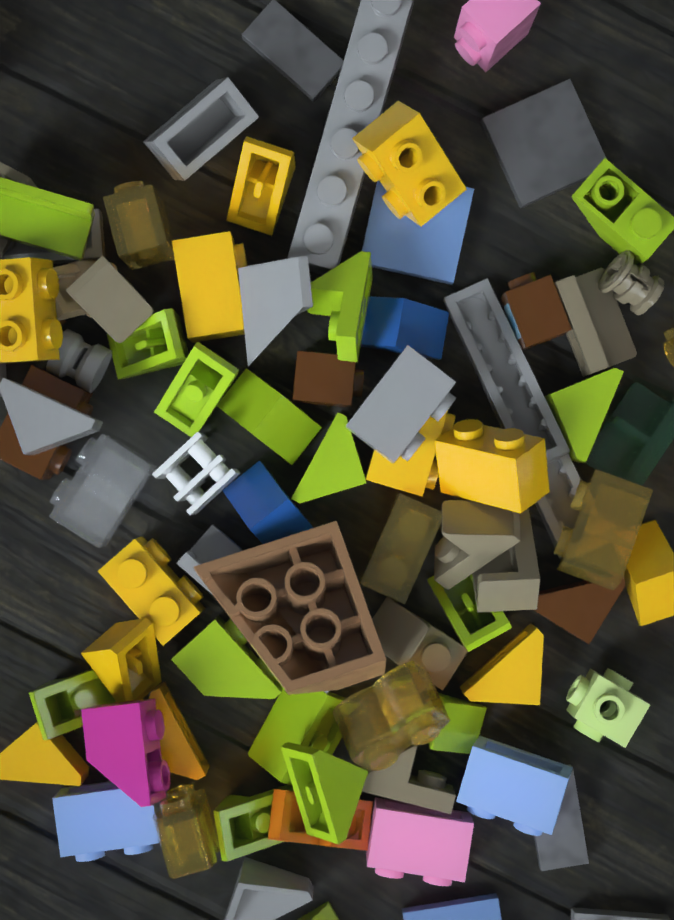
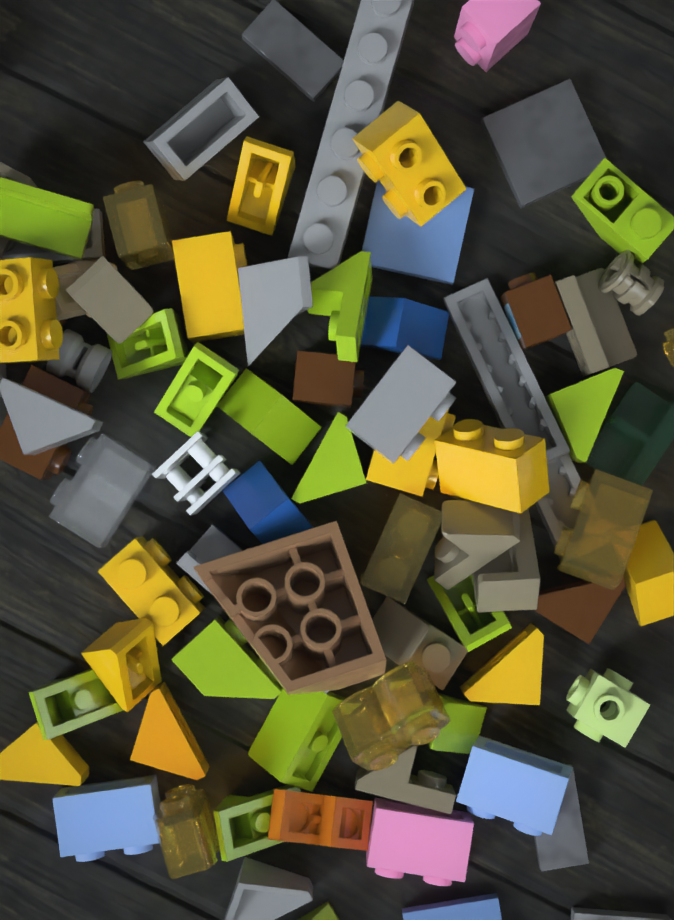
(126, 748): dark pink slope -> none
(324, 790): lime slope -> none

